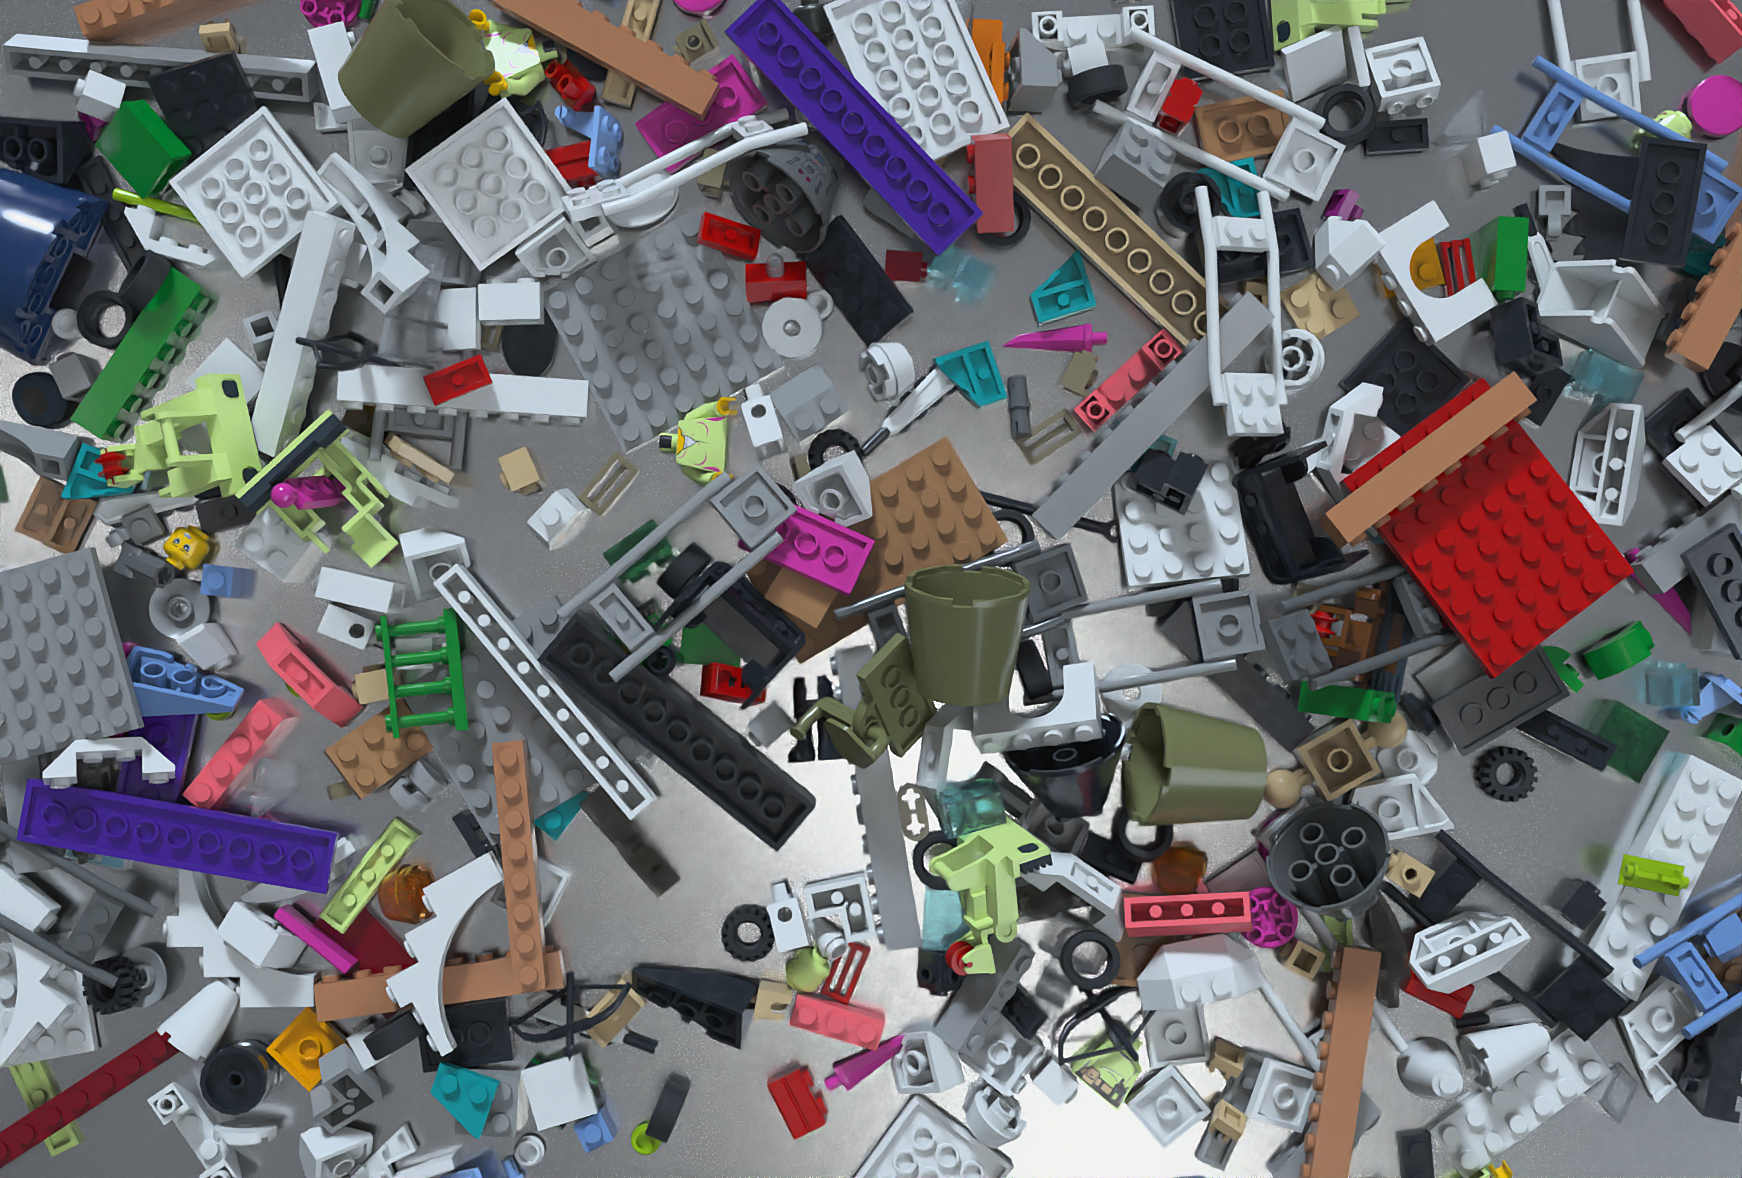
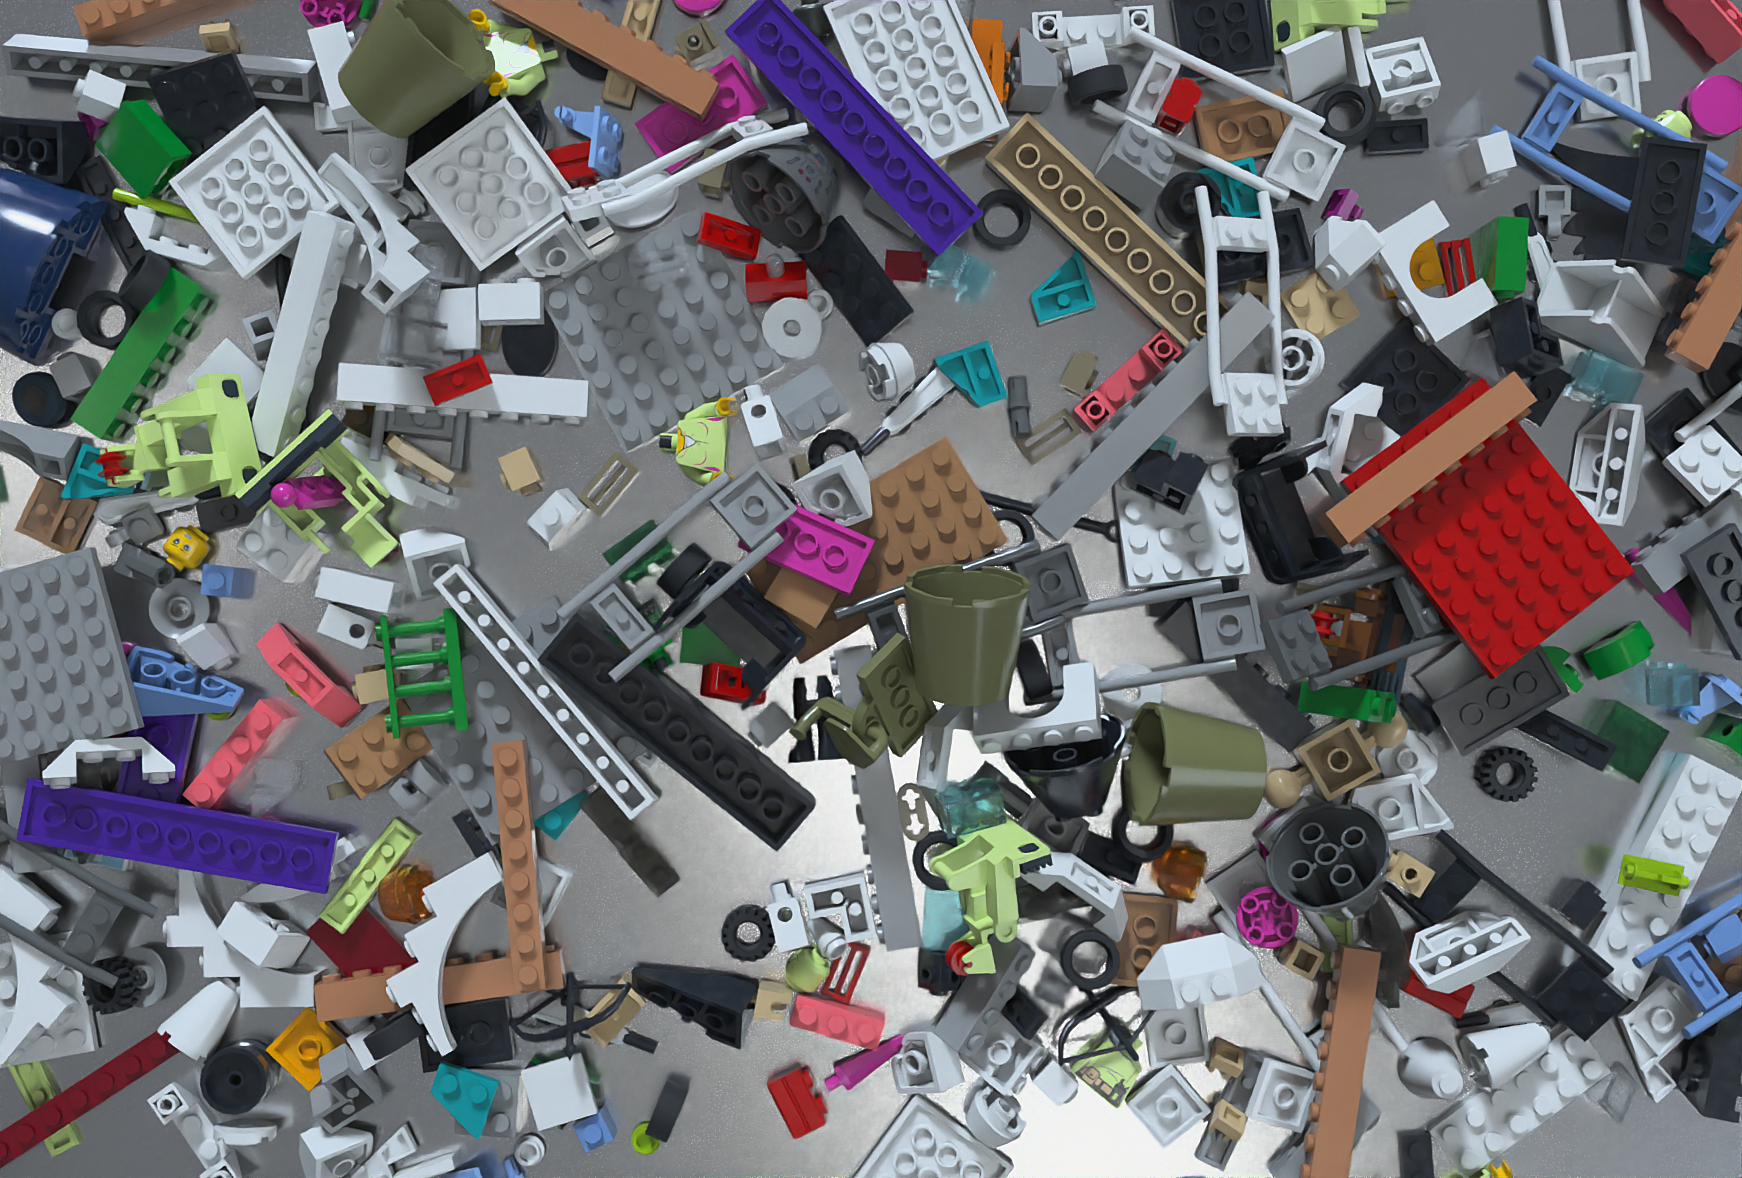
(315, 938): dark pink tile -> none
(359, 358): black piece -> none
(570, 83): red hips -> none
(665, 661): black cone -> none
(991, 181): red brick -> none
(1062, 339): dark pink bar -> none
(1188, 914): coral brick -> none

